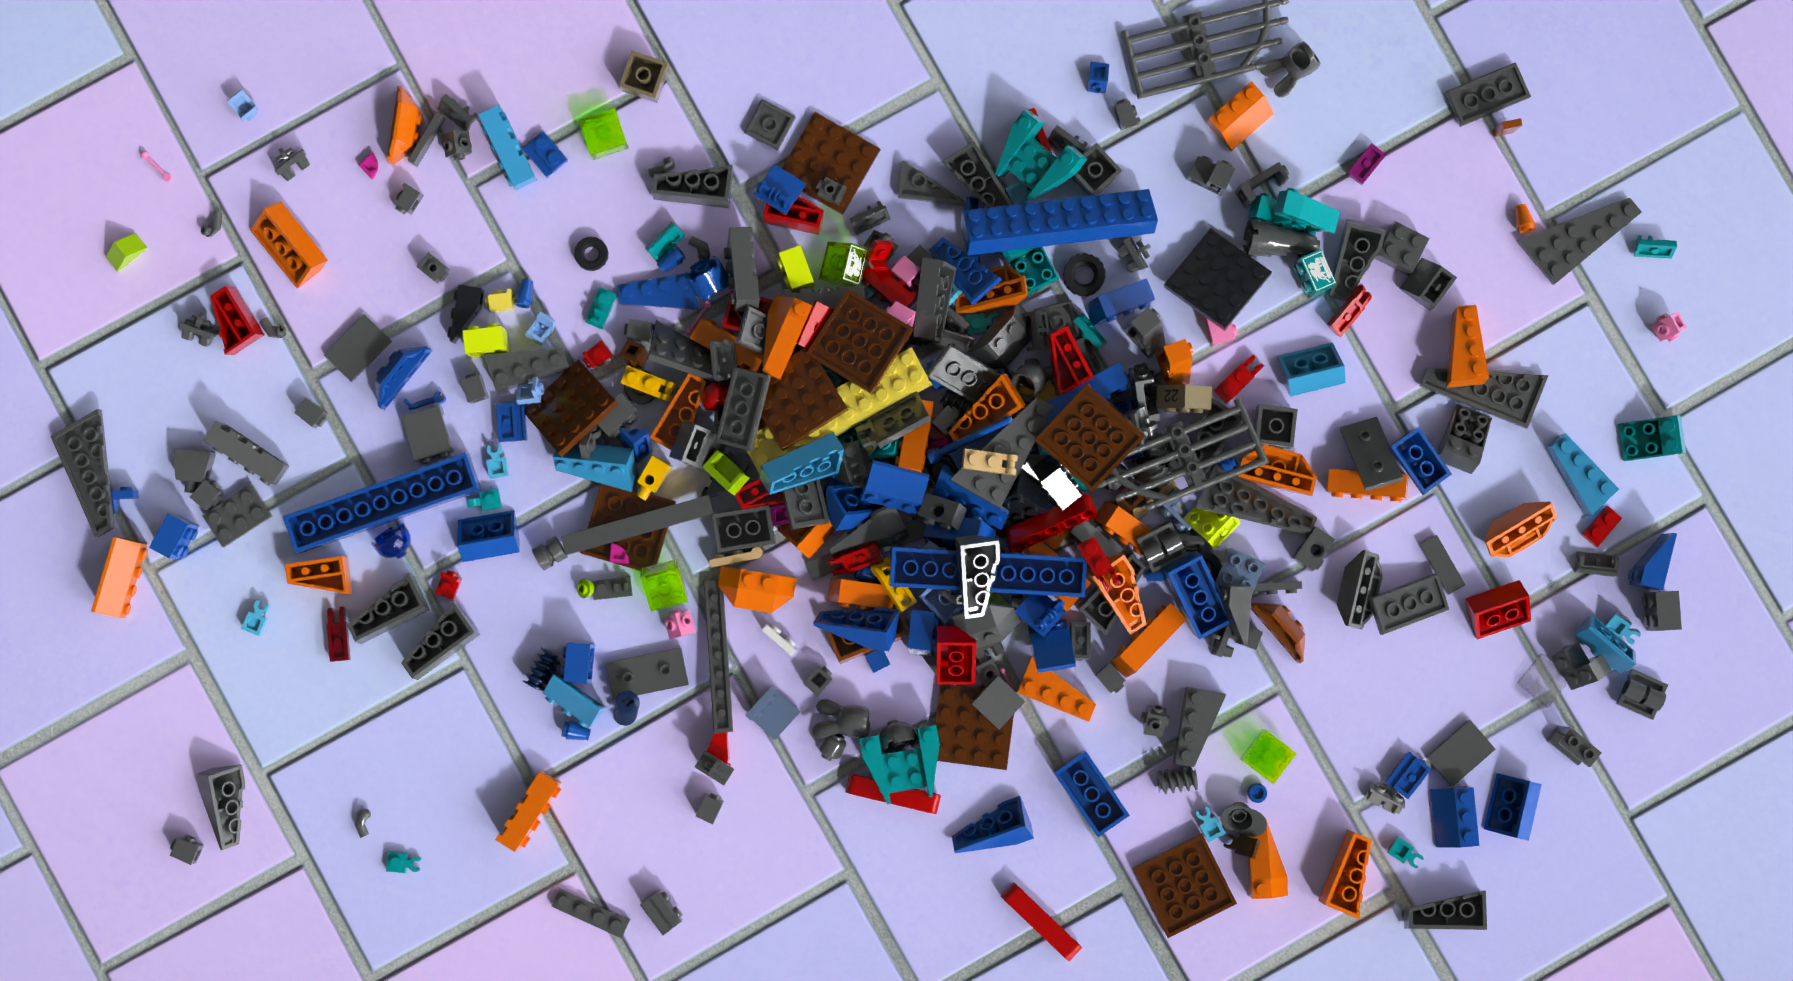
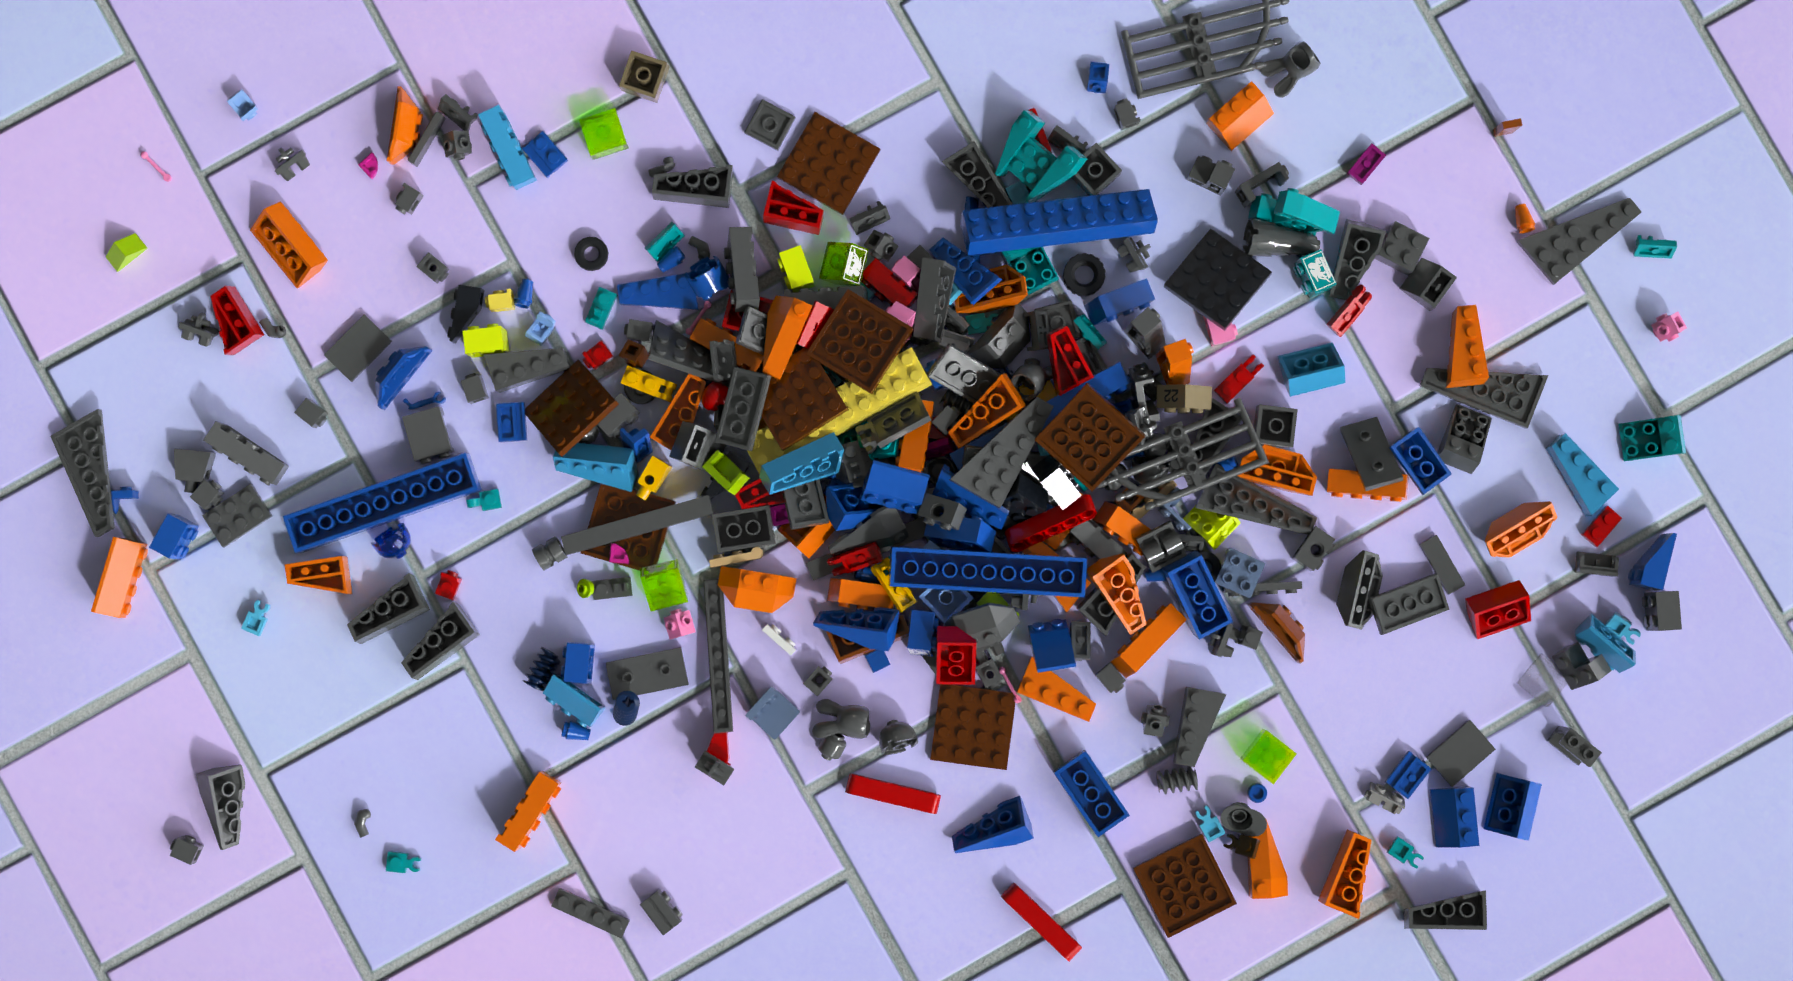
(215, 226): dark grey arm -> none
(338, 636): dark red hinge -> none
(488, 536): blue slope -> none
(497, 466): medium azure plate -> none
(530, 392): light blue bracket -> none
(587, 443): dark grey plate -> none
(709, 808): dark grey brick -> none
(779, 189): blue hinge -> none
(834, 197): dark grey brick -> none
(878, 253): red bracket -> none
(905, 768): teal wedge -> none
(917, 186): dark grey wing -> none
(935, 454): blue piece -> none
(952, 597): dark grey arm -> none
(976, 565): dark grey wedge -> none
(988, 462): tan plate -> none
(998, 702): dark grey tile -> none
(1040, 612): blue hinge -> none
(1098, 562): red hinge -> none
(1237, 606): dark grey slope -> none
(1487, 94): dark grey plate -> none
(1642, 694): dark grey plate -> none

